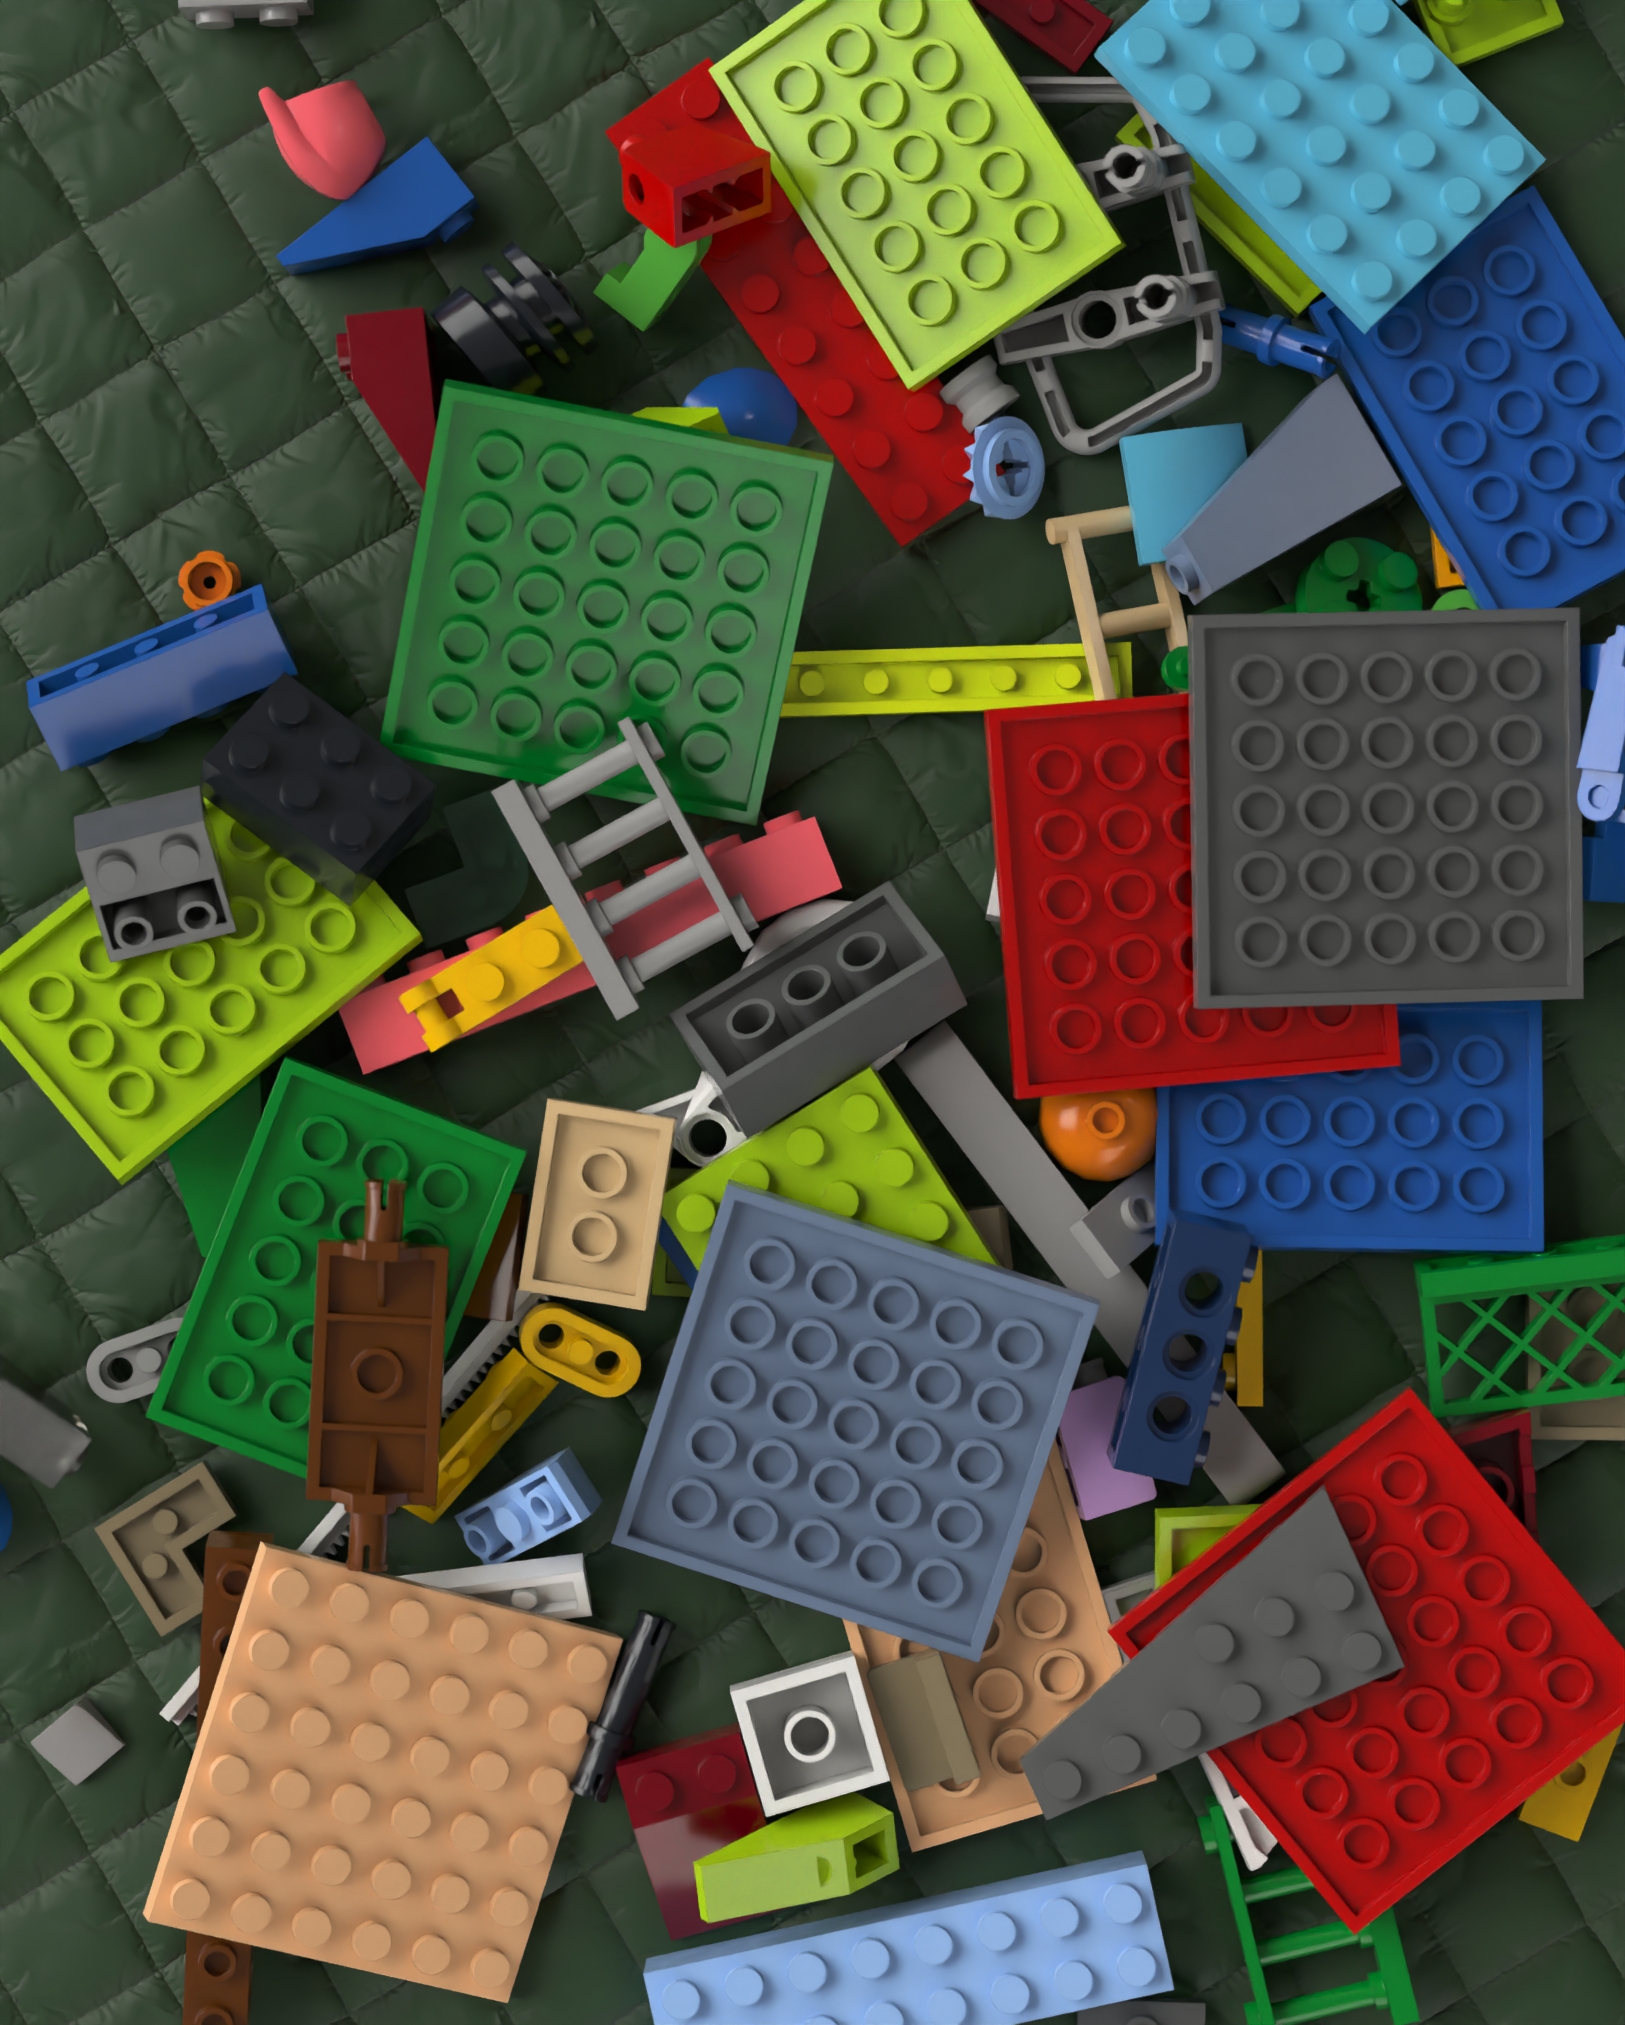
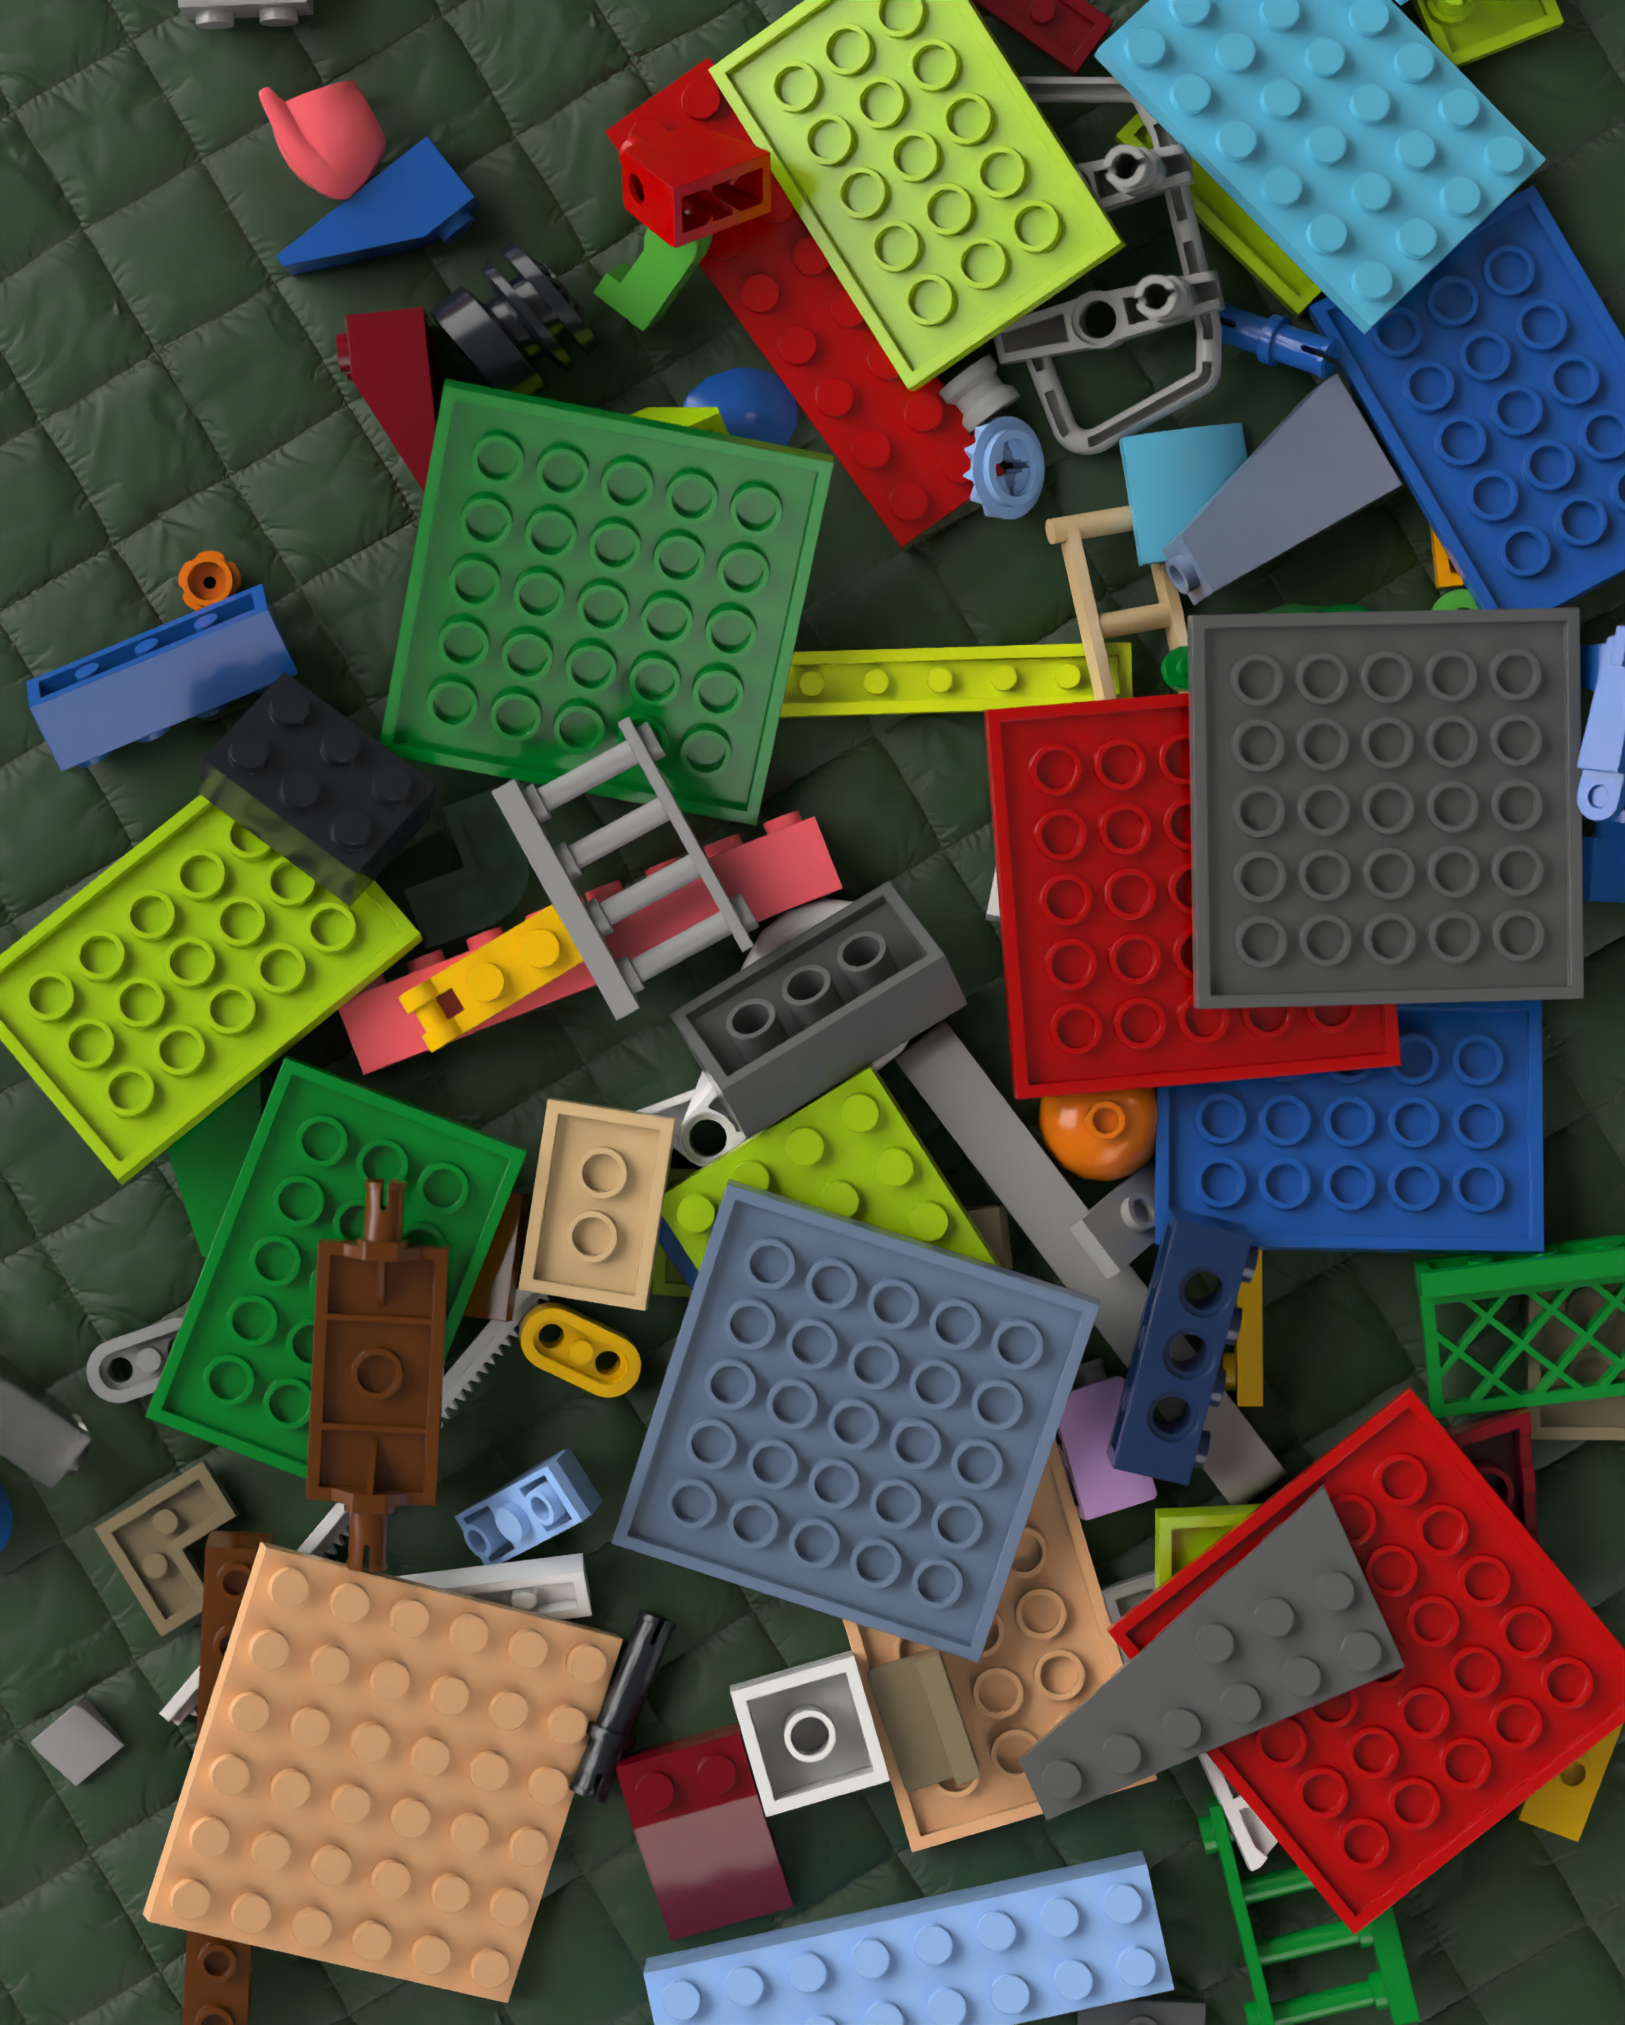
(153, 874): dark grey slope -> none
(484, 1425): yellow plate -> none
(799, 1859): lime slope -> none
(1359, 564): green plate -> none

